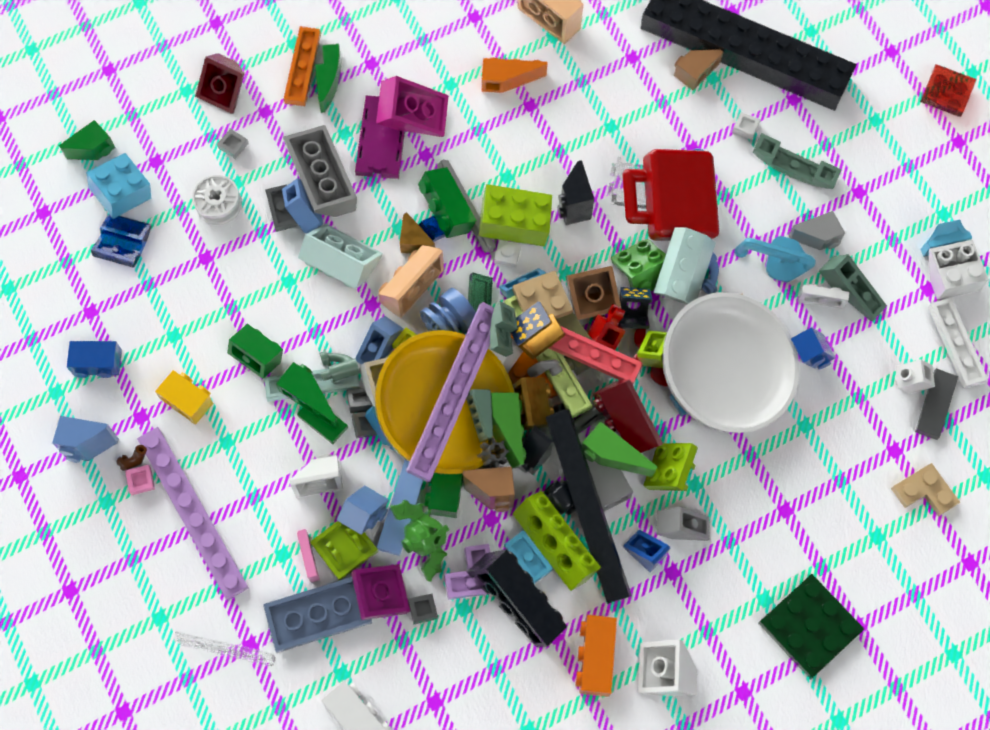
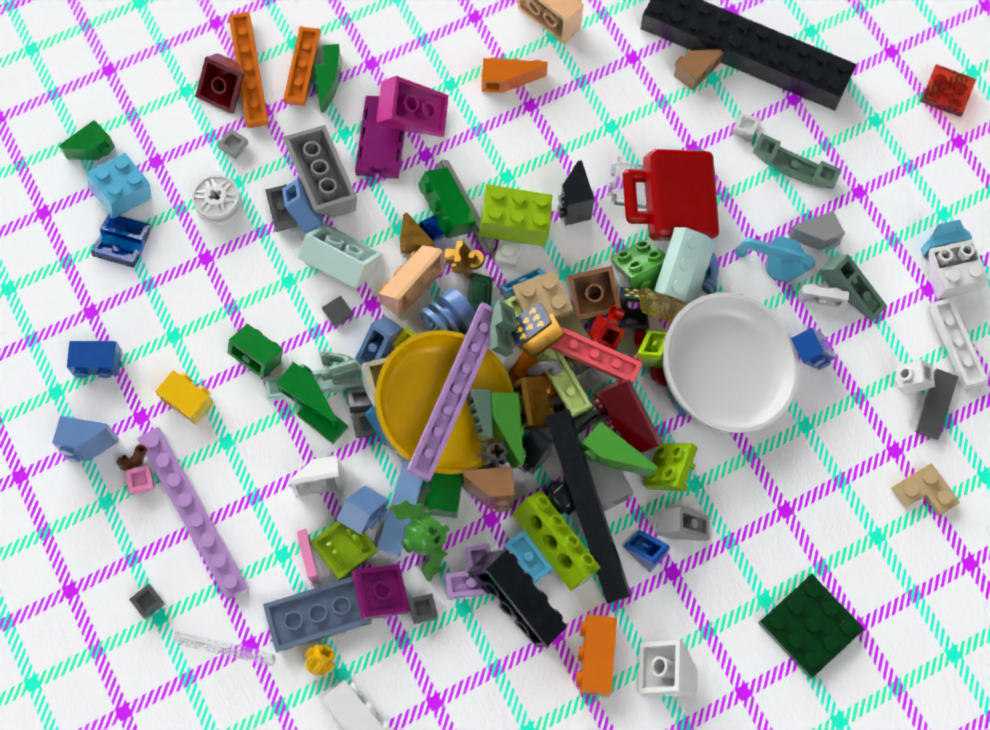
(147, 601): none -> dark grey plate
(247, 58): none -> orange plate
(319, 660): none -> yellow gear
(337, 311): none -> dark grey tile
(463, 260): none -> pearl gold hips
(659, 304): none -> clear yellow tile

